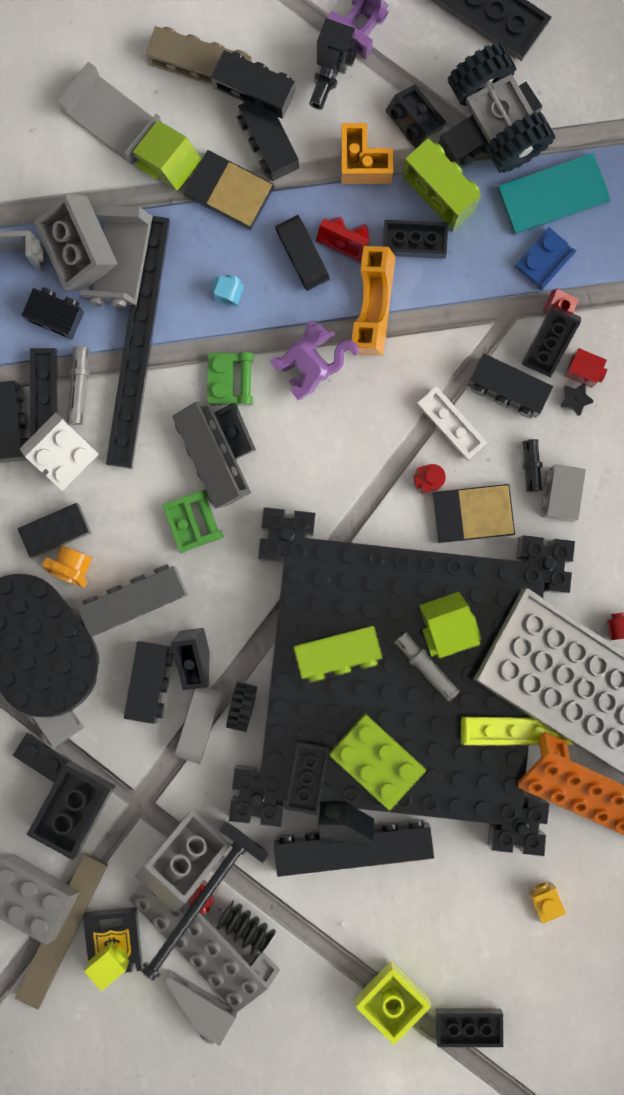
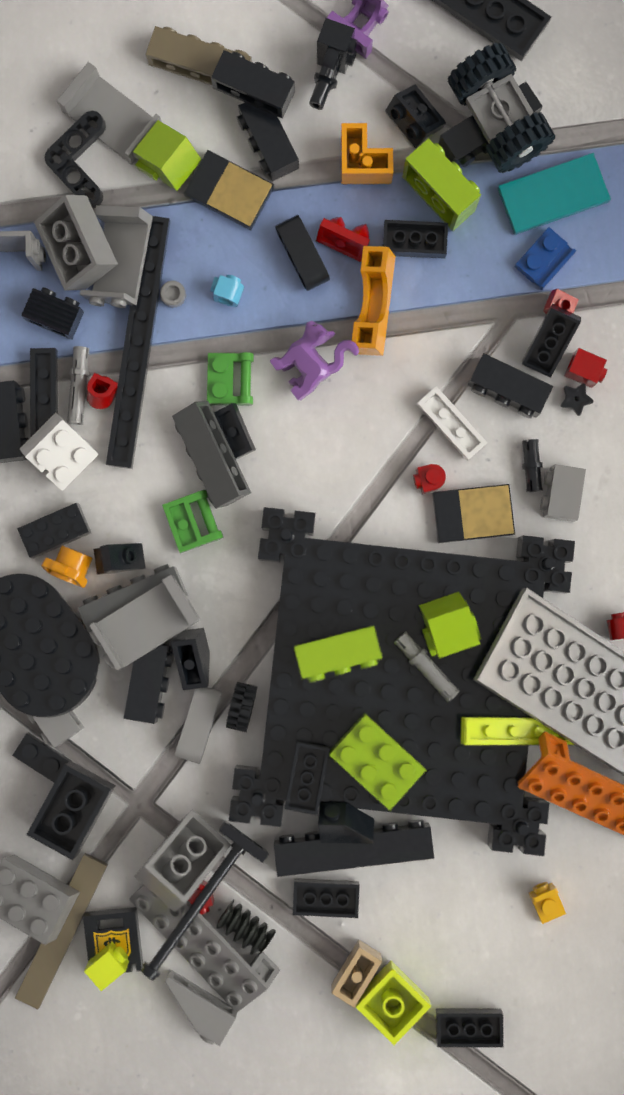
(68, 162): none -> black beam
(101, 391): none -> red plate
(119, 558): none -> black brick
(144, 623): none -> light grey panel
(173, 294): none -> light grey tile
(326, 898): none -> black piece
(356, 973): none -> tan brick

